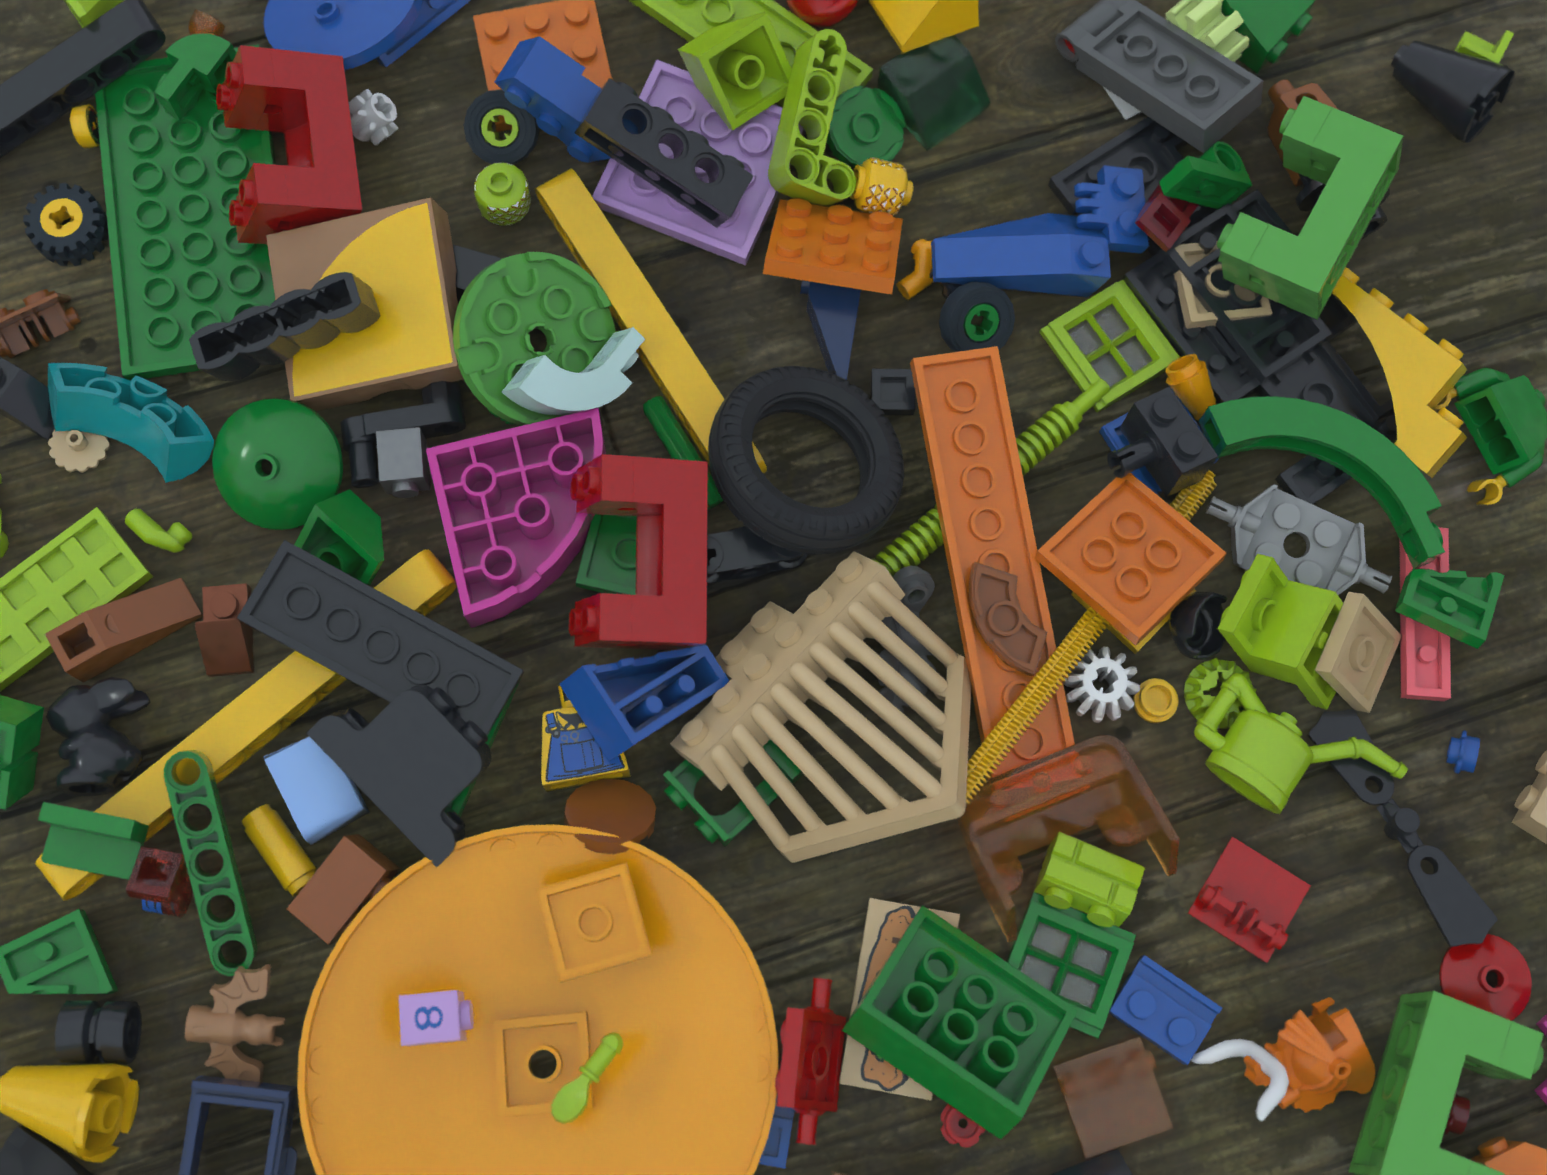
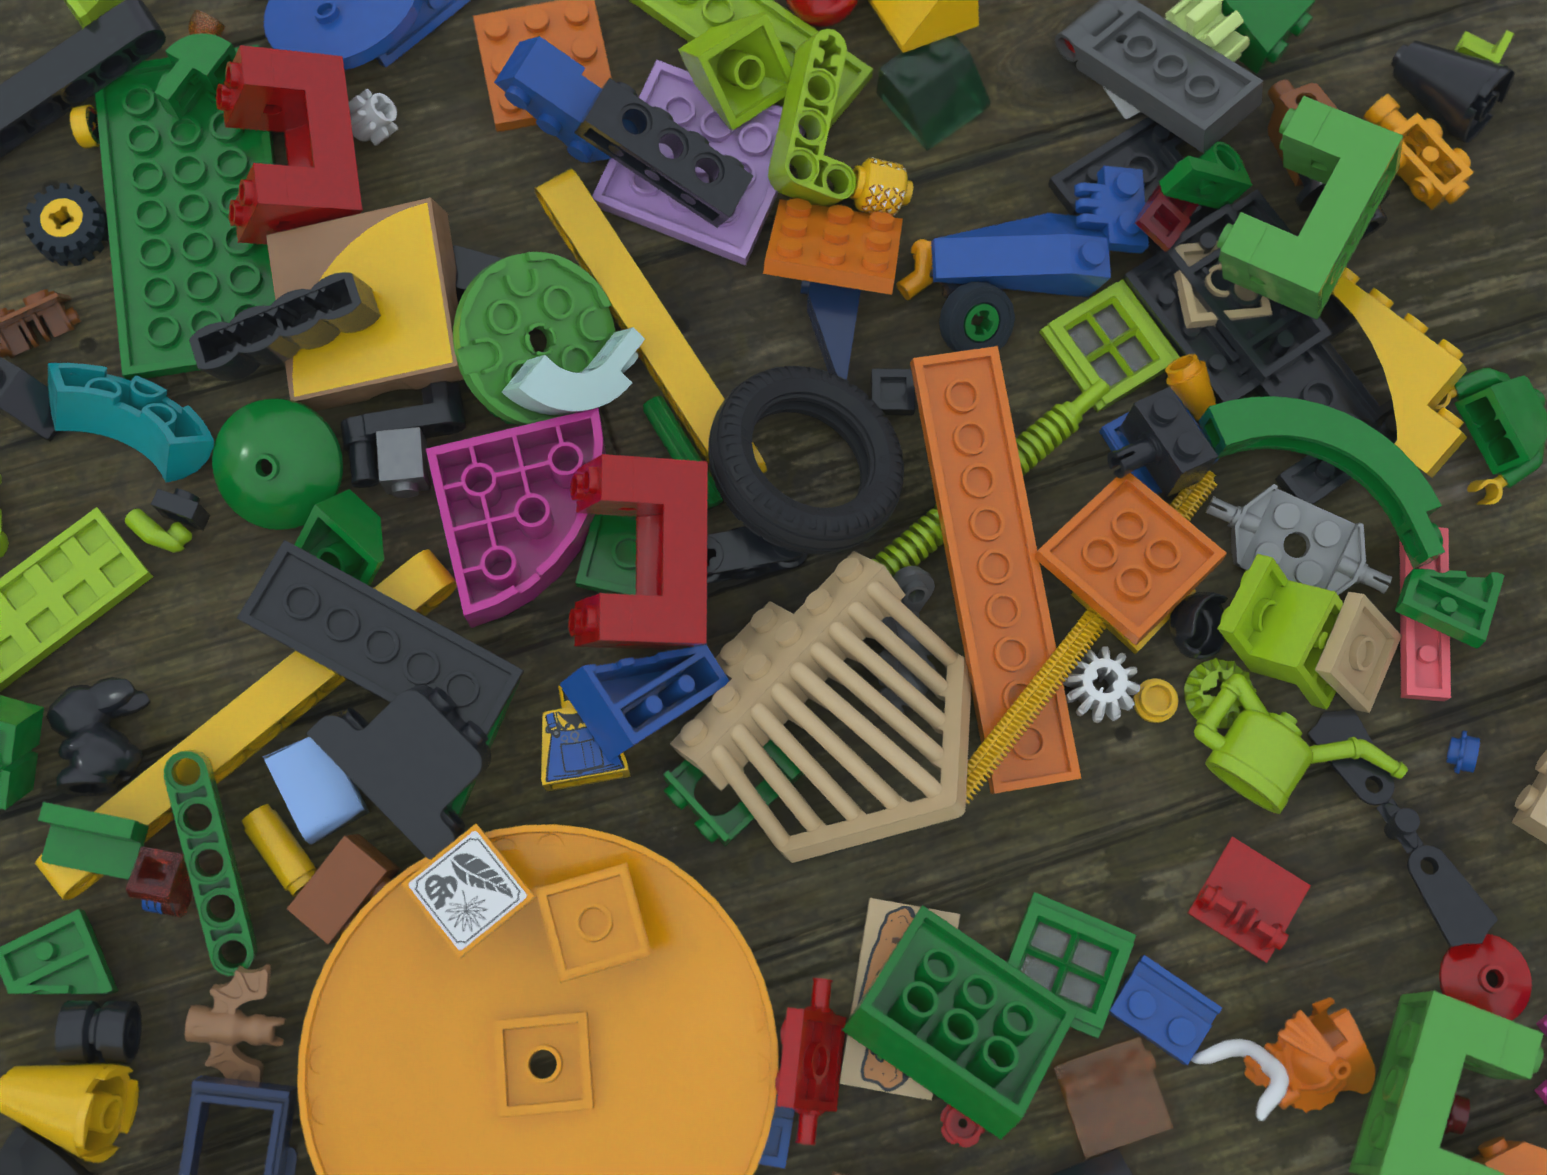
(78, 449): tan piece -> none
(121, 628): dark orange slope -> none
(181, 507): none -> black plate
(222, 638): copper slope -> none
(434, 1018): lavender brick -> none
(468, 891): none -> tile
(486, 142): black bush -> none
(502, 194): lime head -> none
(574, 1096): lime piece -> none
(611, 808): dark orange tile -> none
(865, 126): green tile -> none
(1001, 619): dark orange tile -> none
(1065, 794): clear orange windscreen -> none
(1089, 880): lime brick -> none
(1426, 160): none -> light orange brick

